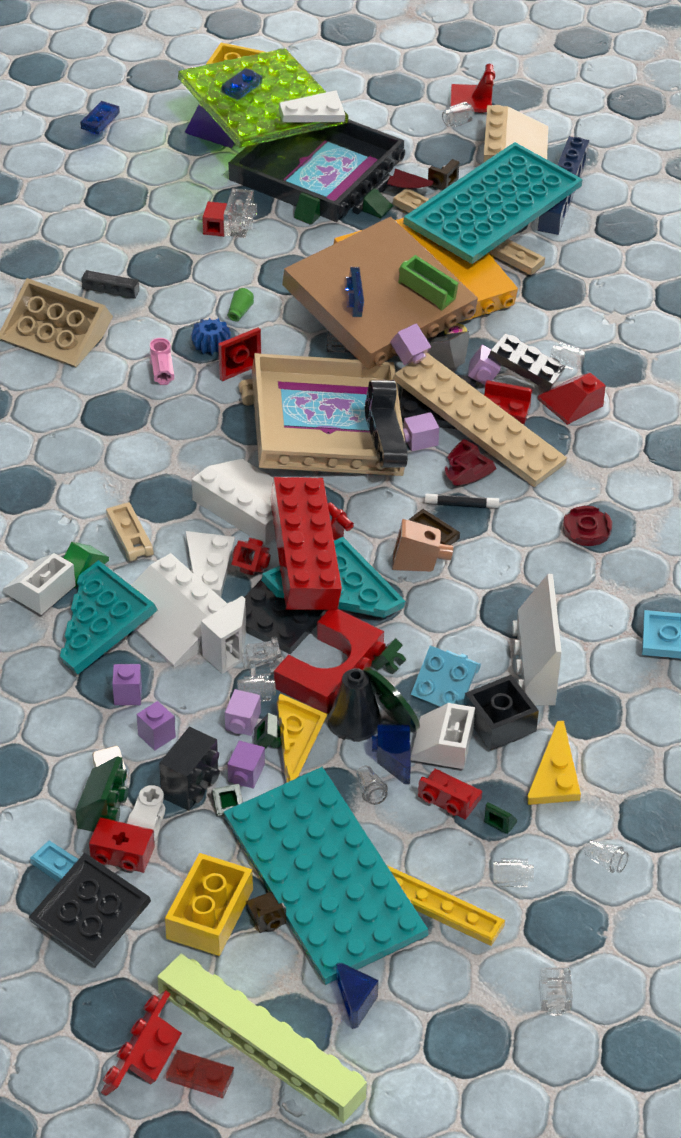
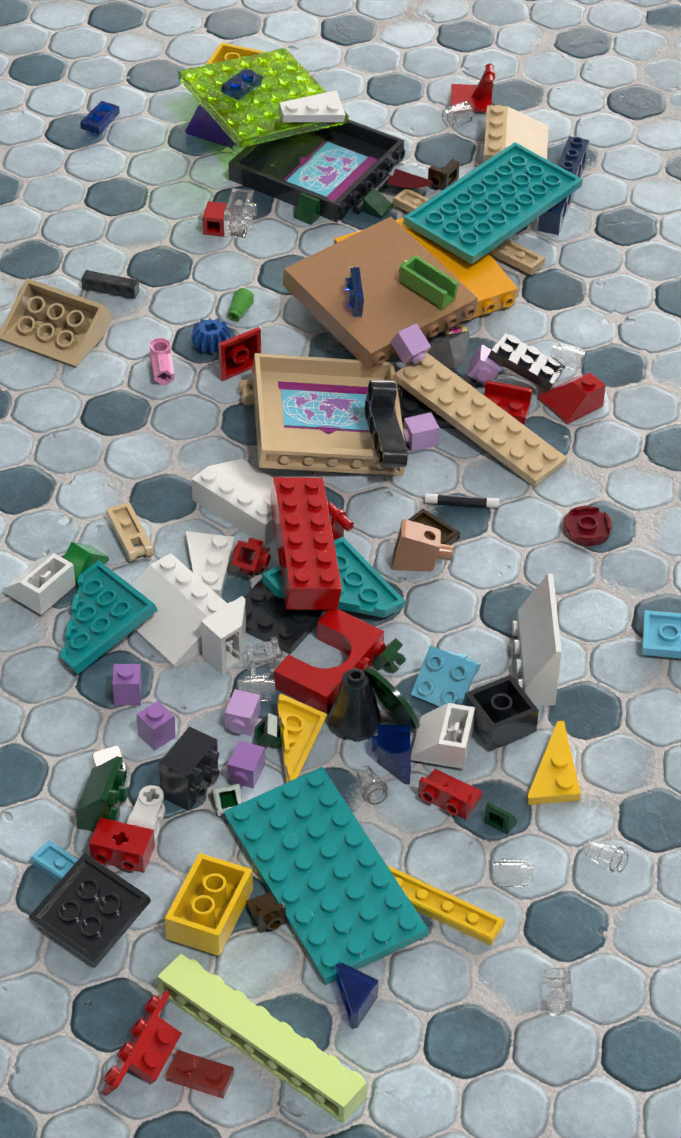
(467, 464): dark red brick -> none

